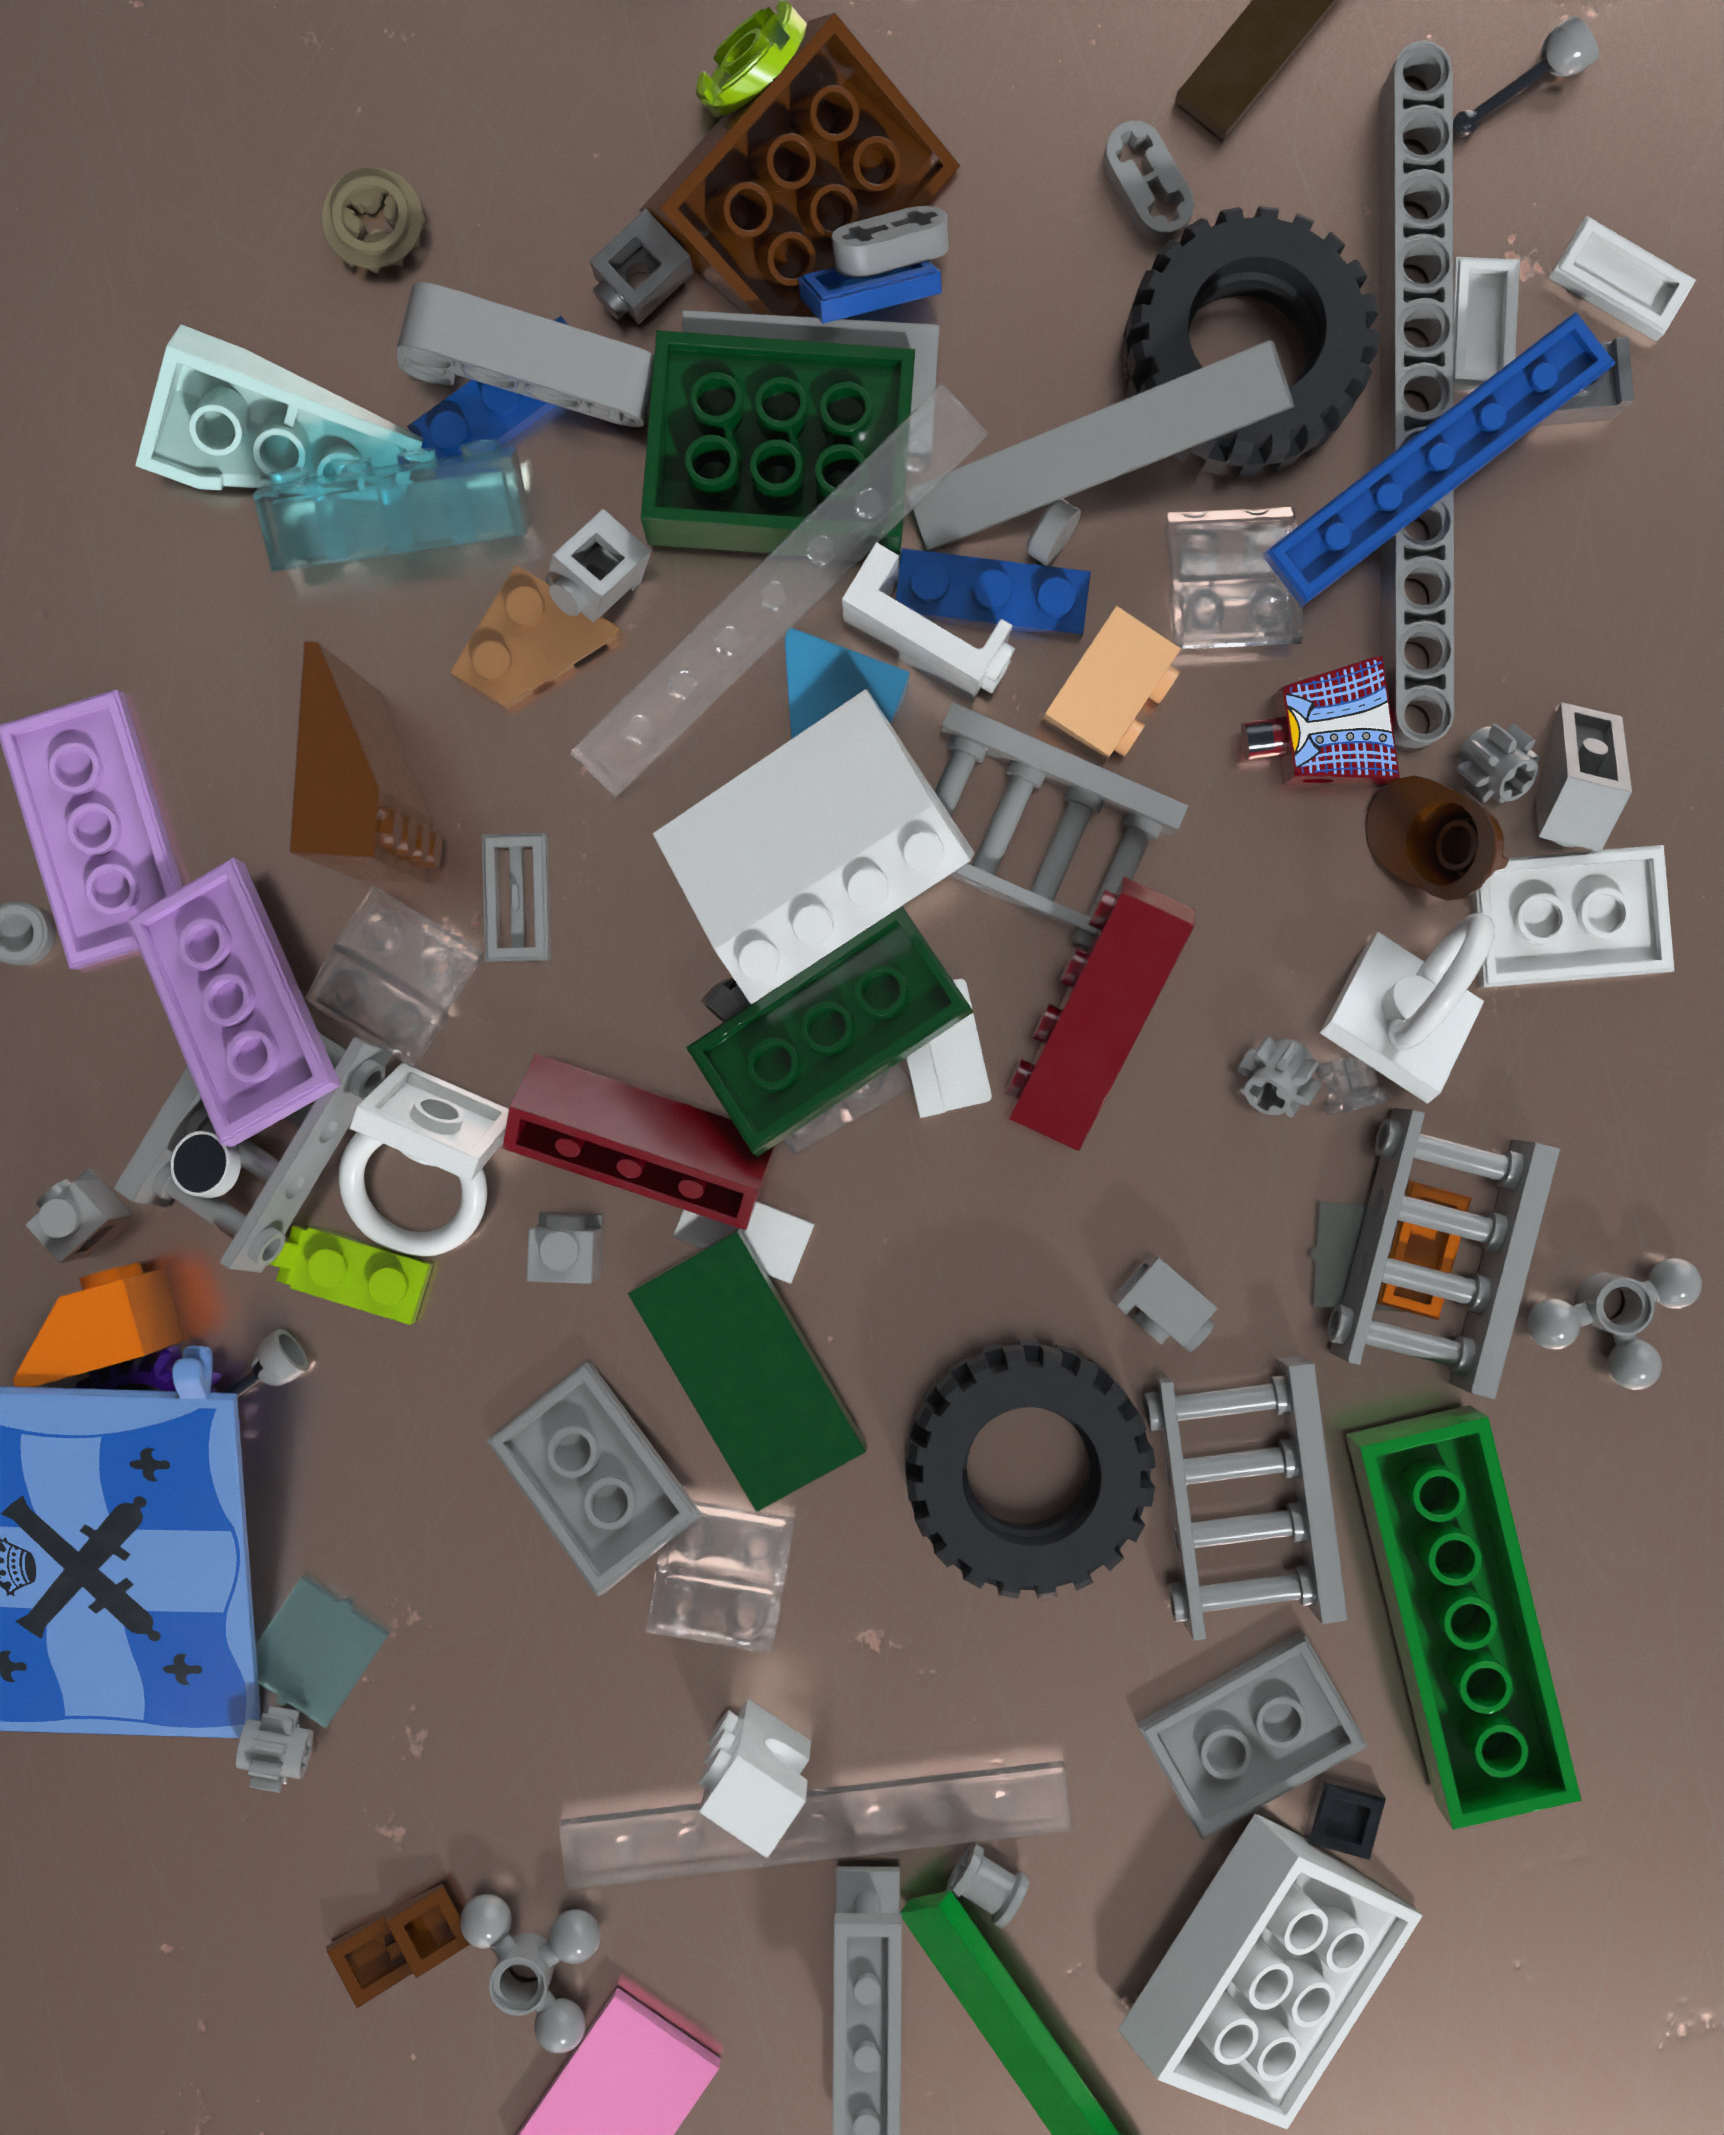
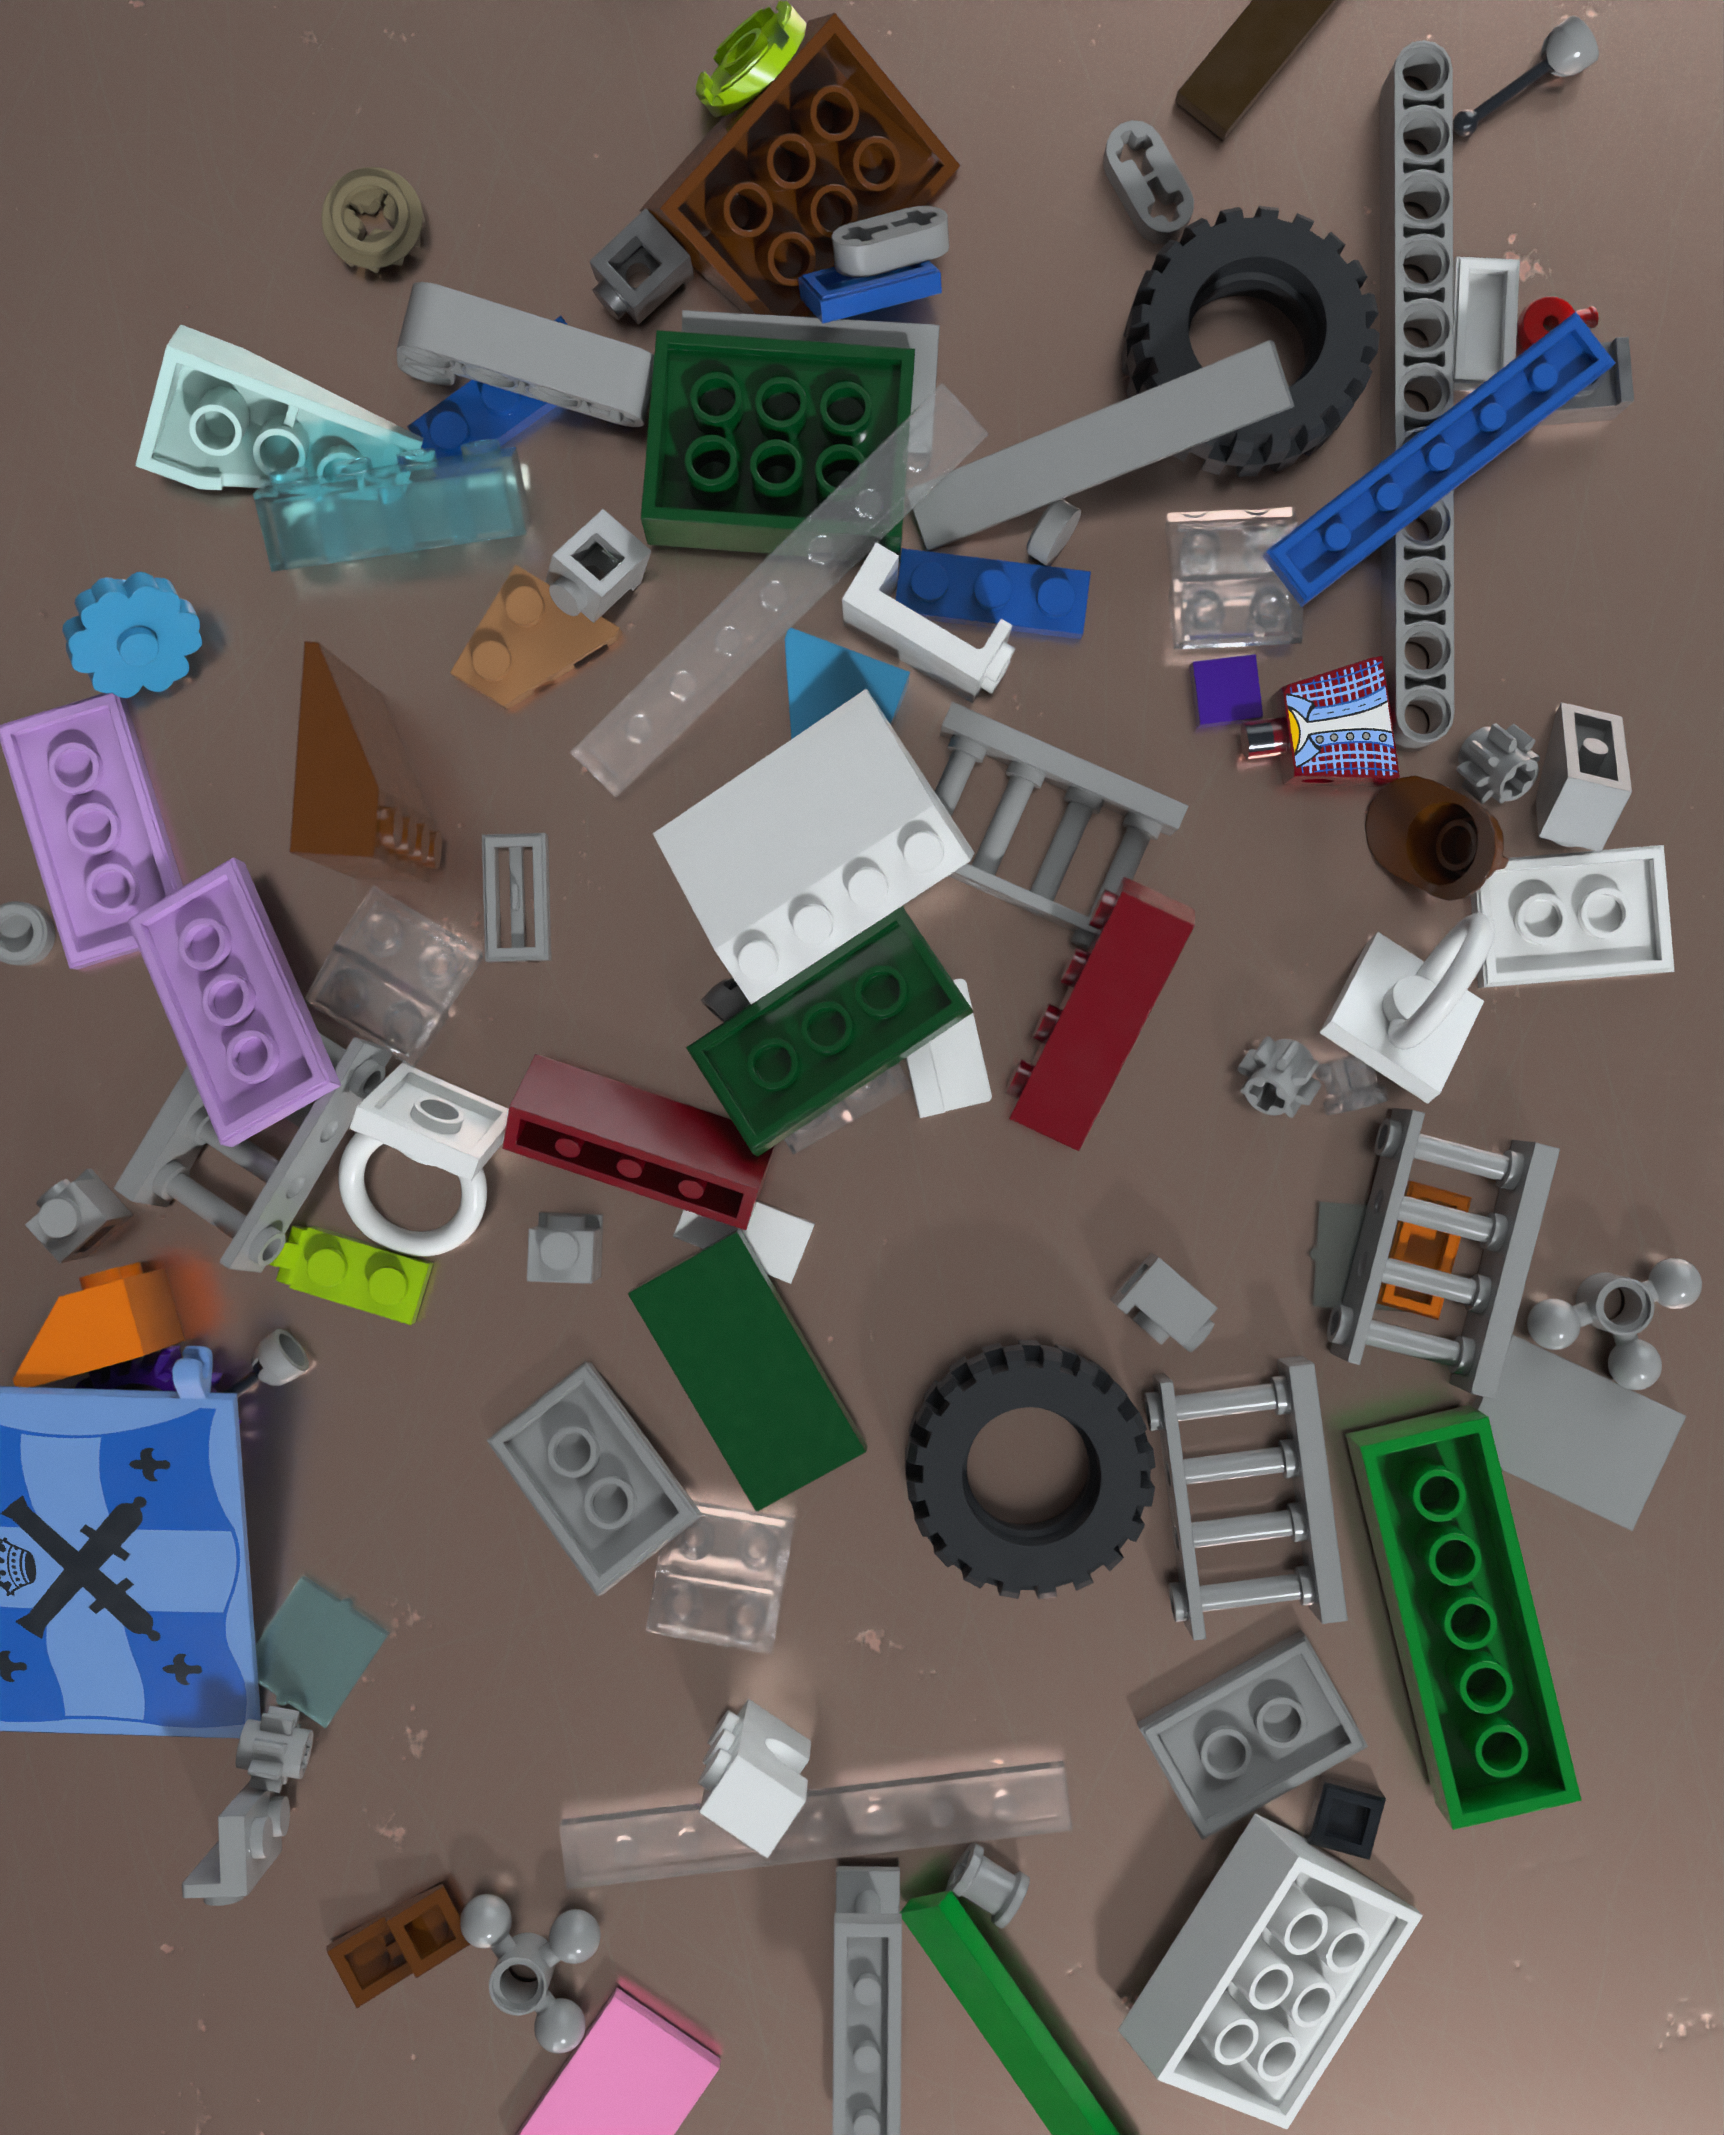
(132, 634): none -> dark azure plant
(204, 1166): black tile -> none
(247, 1846): none -> light grey bracket
(1111, 686): light nougat brick -> none
(1226, 691): none -> dark purple tile
(1551, 312): none -> red piece
(1578, 1433): none -> light grey tile
(1622, 279): white tile -> none

